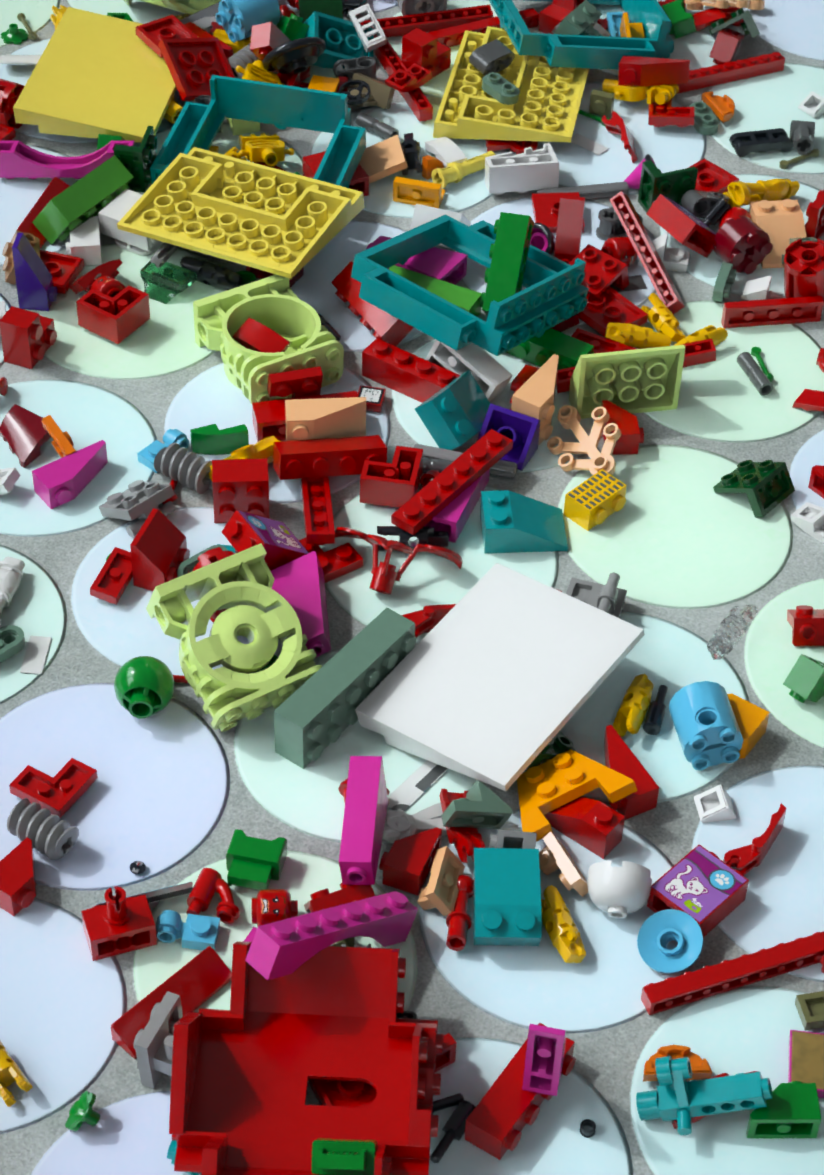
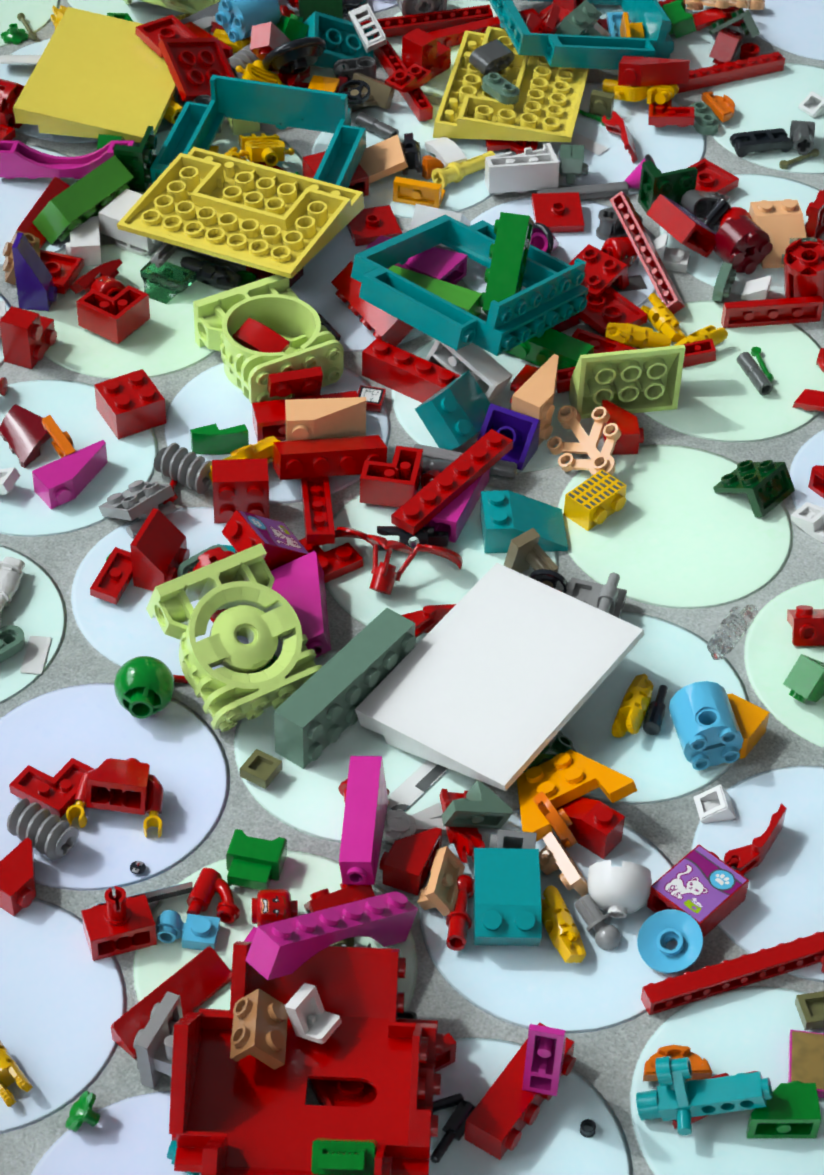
(121, 788): none -> red torso
(130, 403): none -> red brick
(149, 453): medium azure plate -> none
(259, 1029): none -> medium nougat bracket
(261, 768): none -> olive plate
(309, 1017): none -> white bracket
(373, 223): none -> red plate
(526, 552): none -> dark tan piece
(546, 24): none -> red bracket
(558, 820): none -> orange plate
(569, 228): red slope -> none
(571, 162): none -> sand green piece
(606, 935): none -> light grey axle
(621, 759): red slope -> none
(749, 50): none -> red bush
(771, 190): yellow piece -> none

